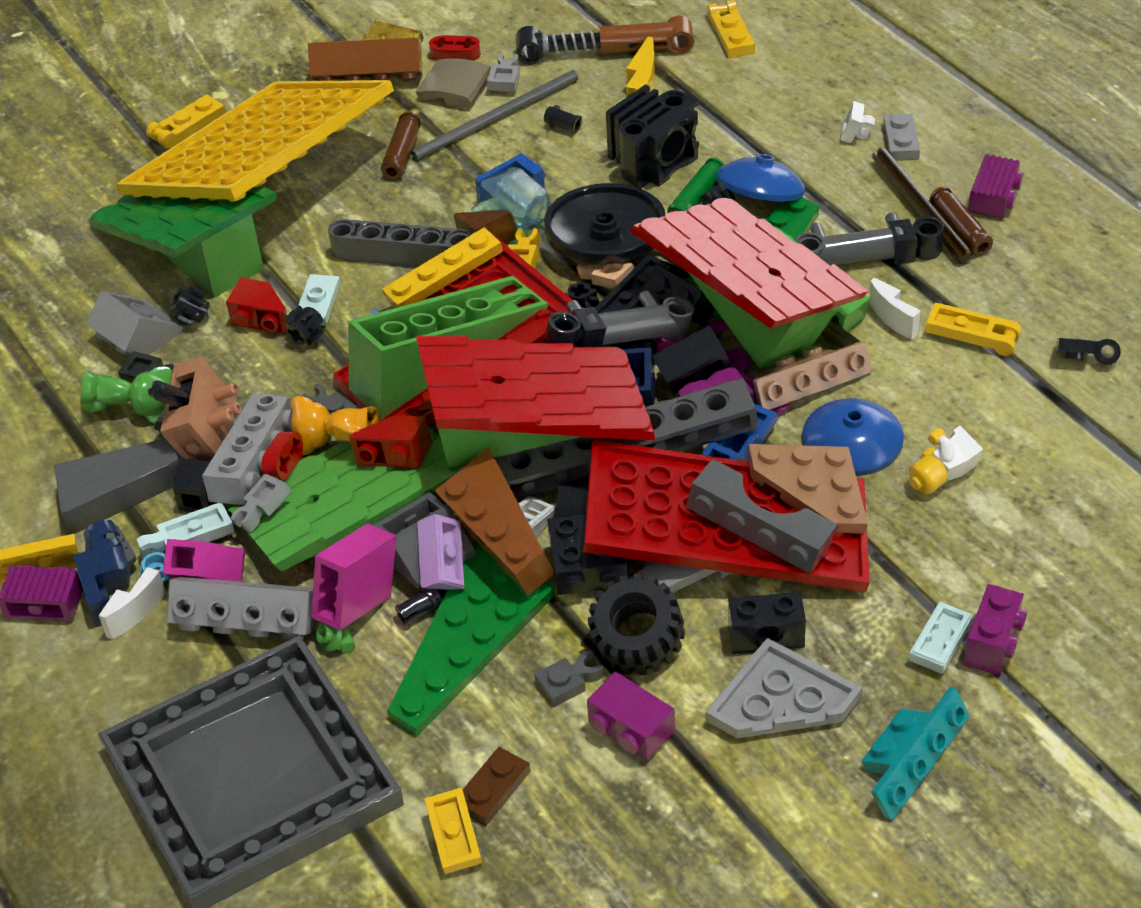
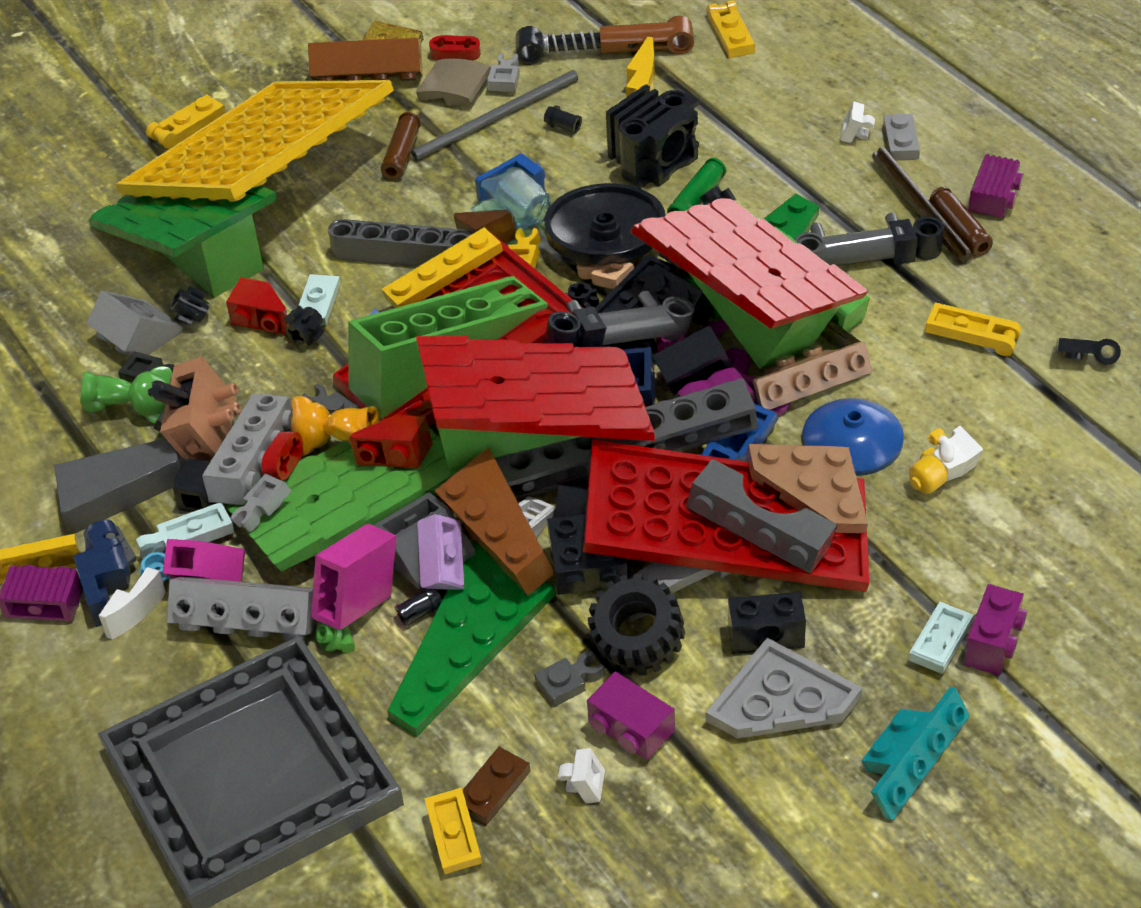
(584, 775): none -> white tile
(761, 179): blue dish -> none
(893, 312): white slope -> none

